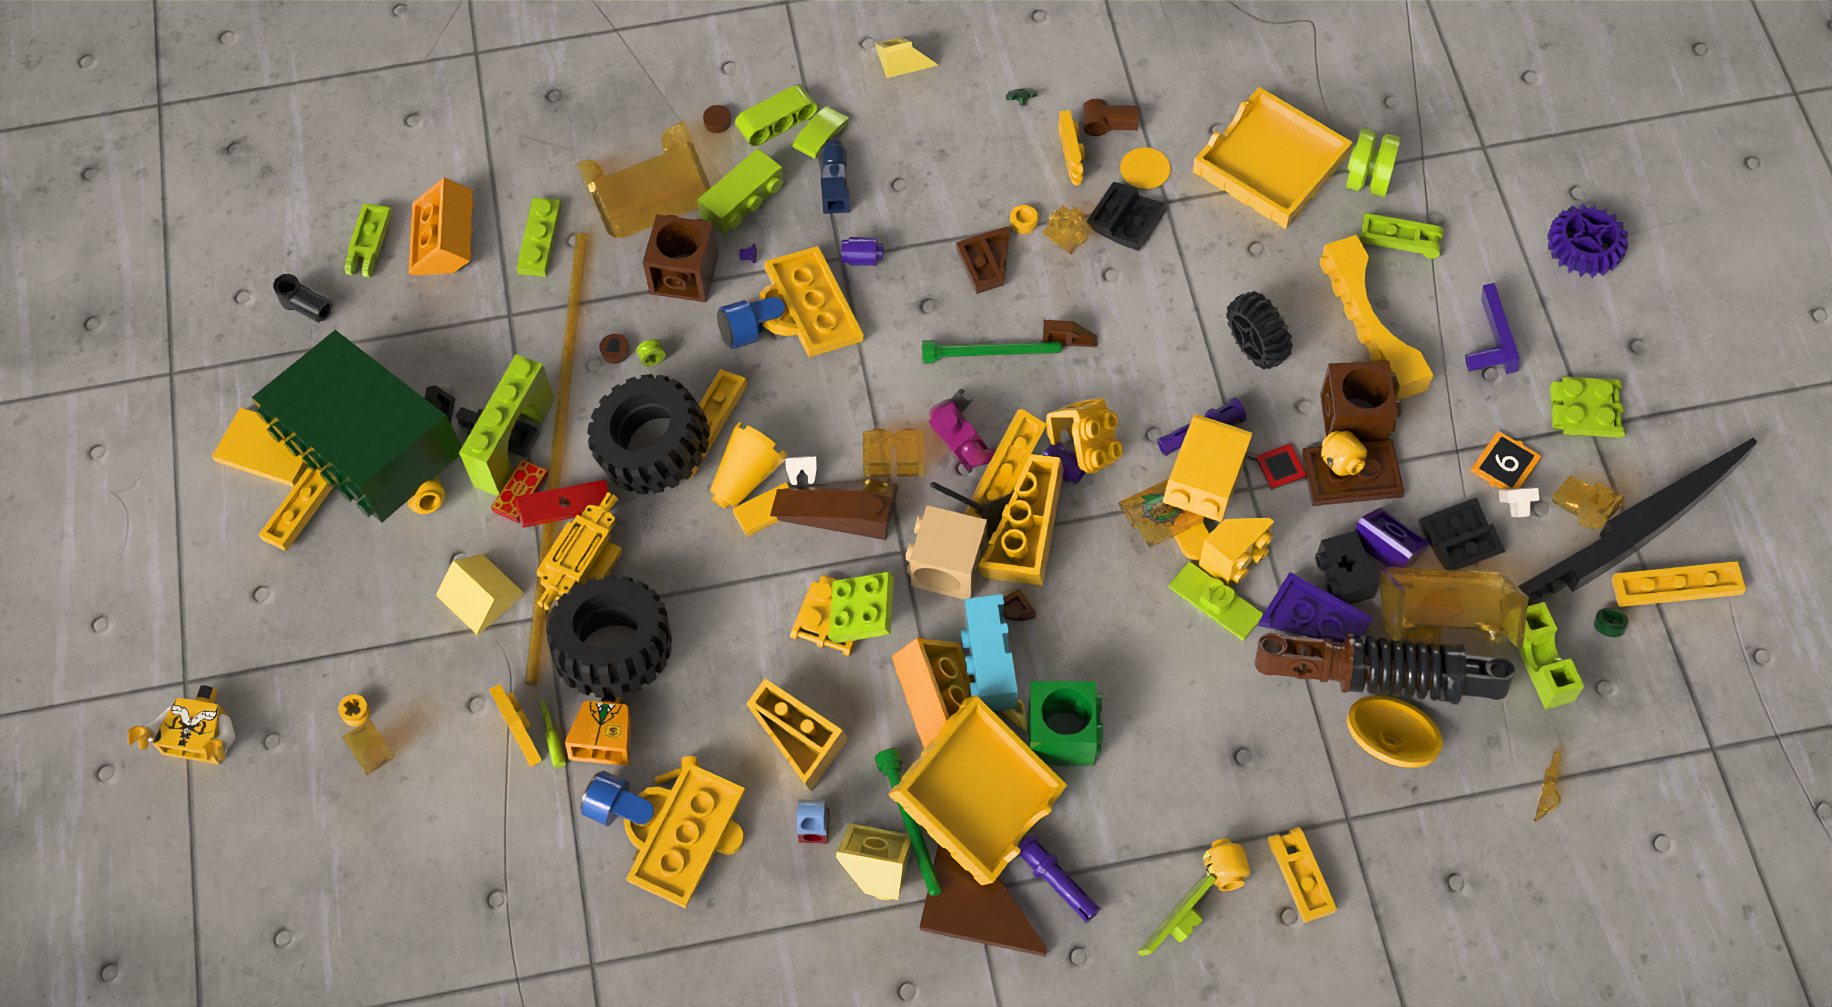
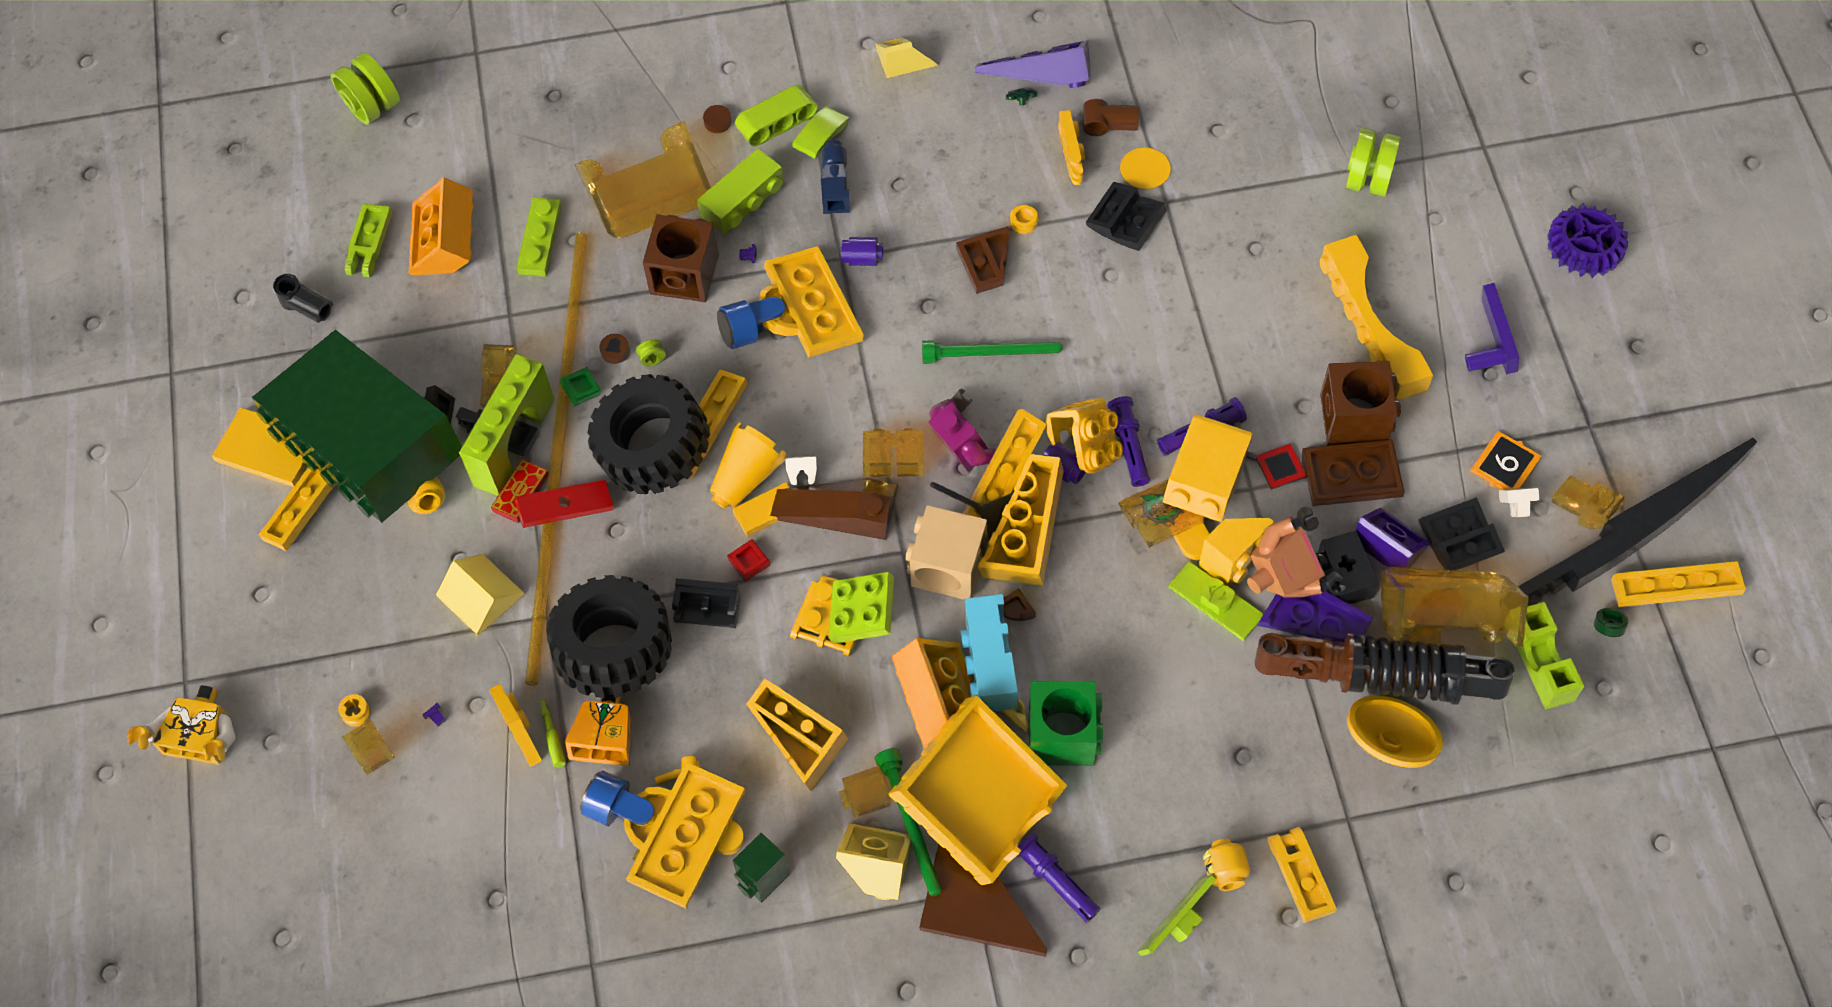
(365, 88): none -> lime wheel
(434, 714): none -> dark purple piece
(493, 367): none -> clear yellow brick
(580, 386): none -> green tile
(580, 552): yellow piece -> none
(706, 603): none -> black hinge
(748, 560): none -> red tile
(760, 868): none -> dark green brick
(813, 821): medium blue leg -> none
(864, 792): none -> clear yellow brick
(1059, 66): none -> wedge
(1067, 228): clear yellow brick -> none
(1068, 333): reddish brown tile -> none
(1127, 431): none -> dark purple pin
(1259, 330): black gear -> none
(1272, 157): yellow piece -> none
(1288, 562): none -> nougat torso
(1343, 453): yellow head -> none
(1401, 235): lime plate -> none
(1549, 783): clear yellow hand -> none
(1587, 407): lime plate -> none

